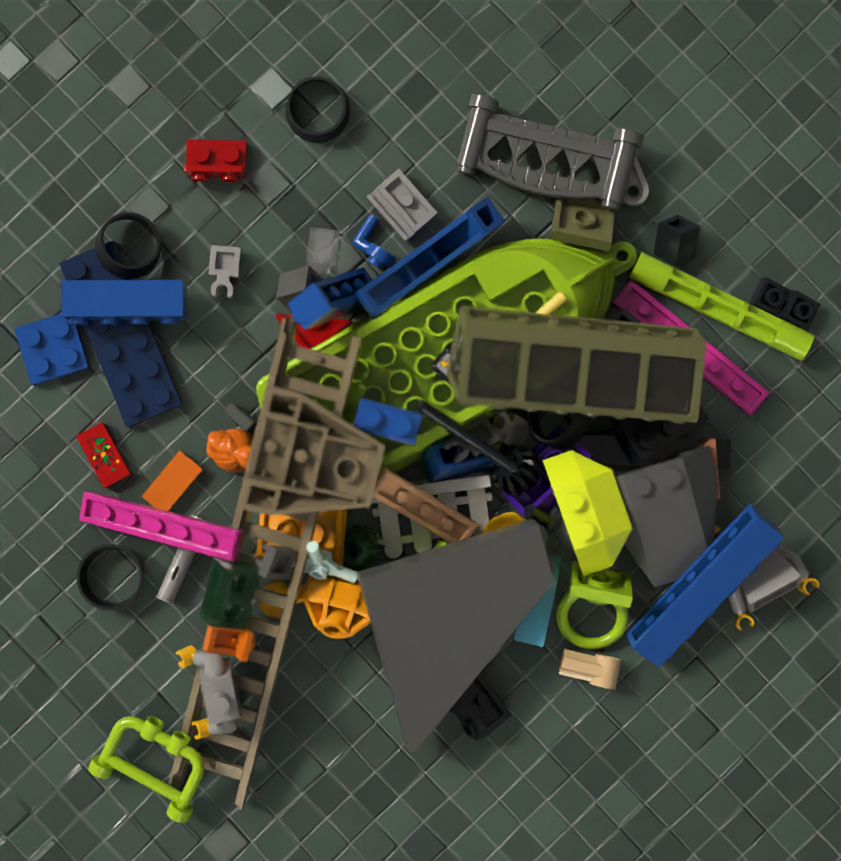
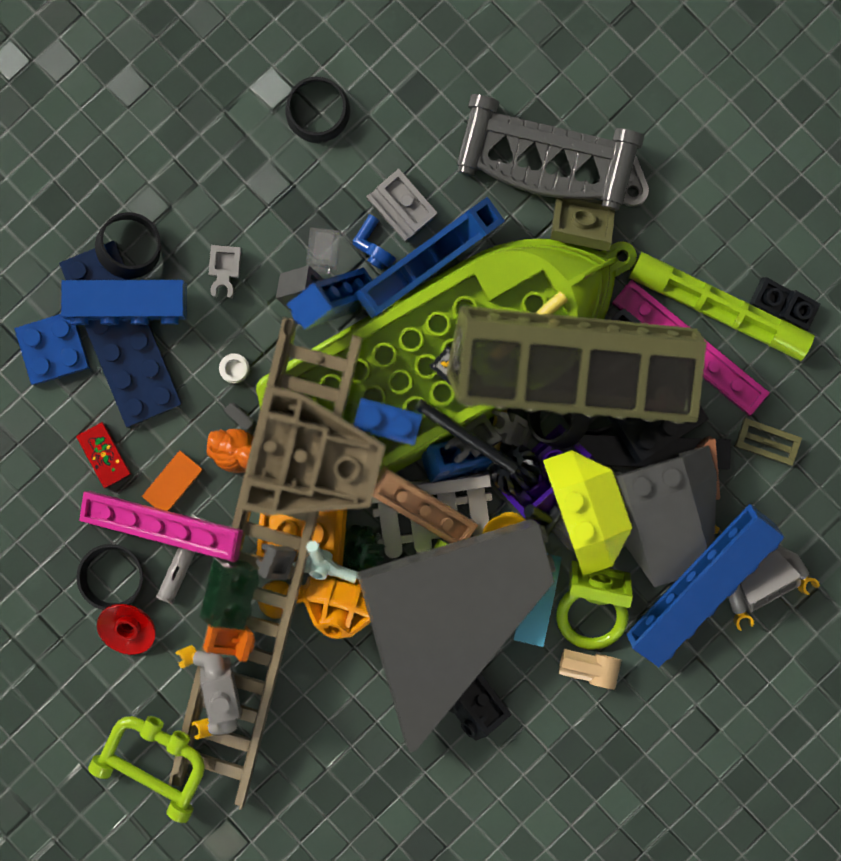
(126, 629): none -> red dish
(216, 159): red bracket -> none
(234, 368): none -> white tile
(315, 335): red tile -> none
(676, 240): black panel -> none
(746, 423): none -> olive tile

